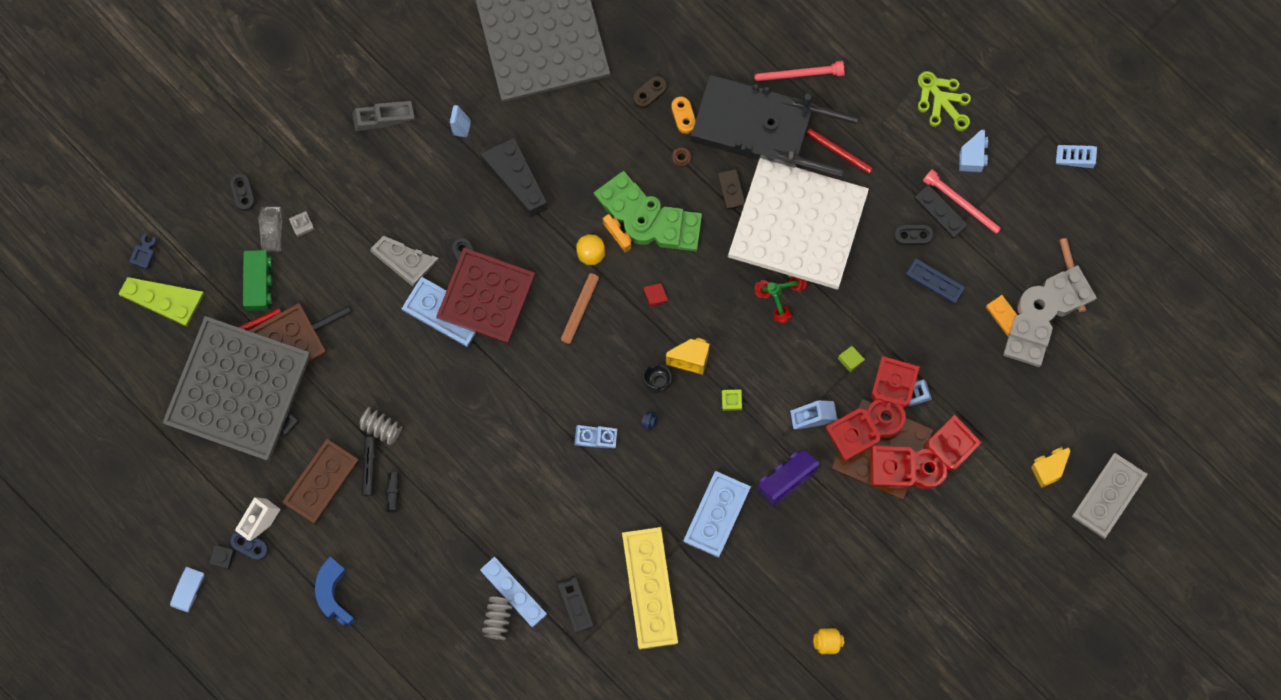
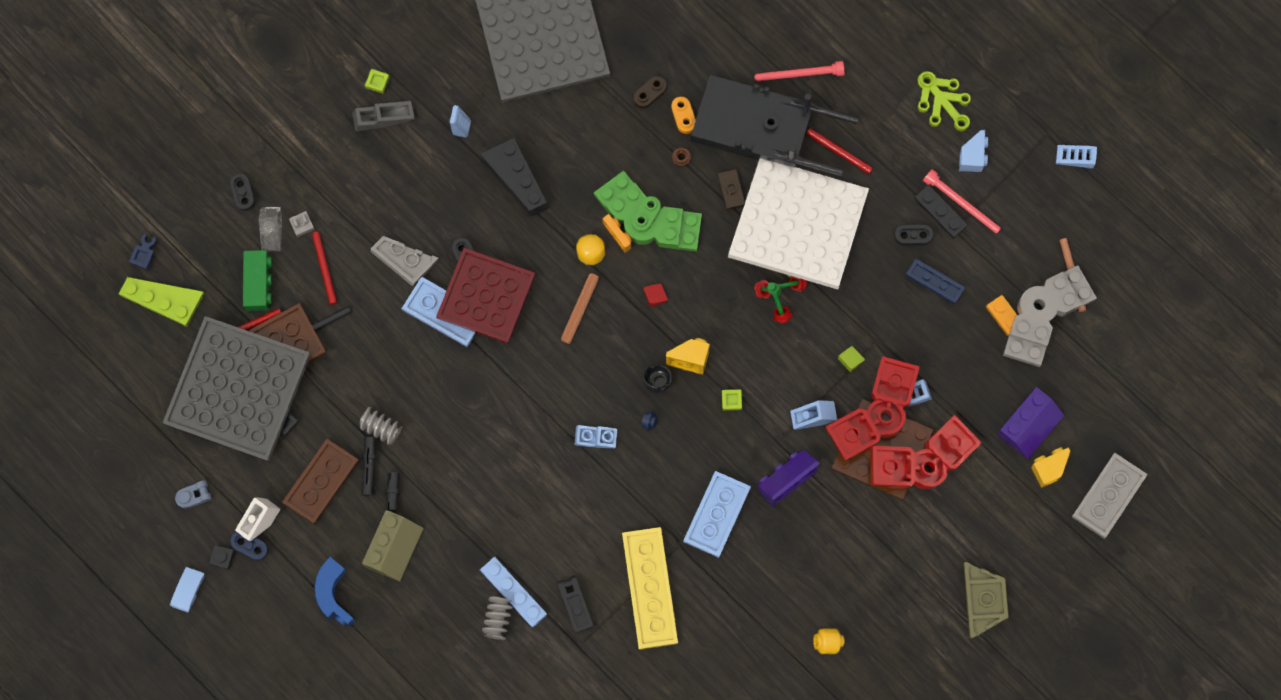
(186, 497): none -> sand blue plate
(324, 268): none -> red bar
(377, 81): none -> lime plate
(392, 546): none -> olive slope
(984, 598): none -> olive wing
(1031, 423): none -> dark purple slope

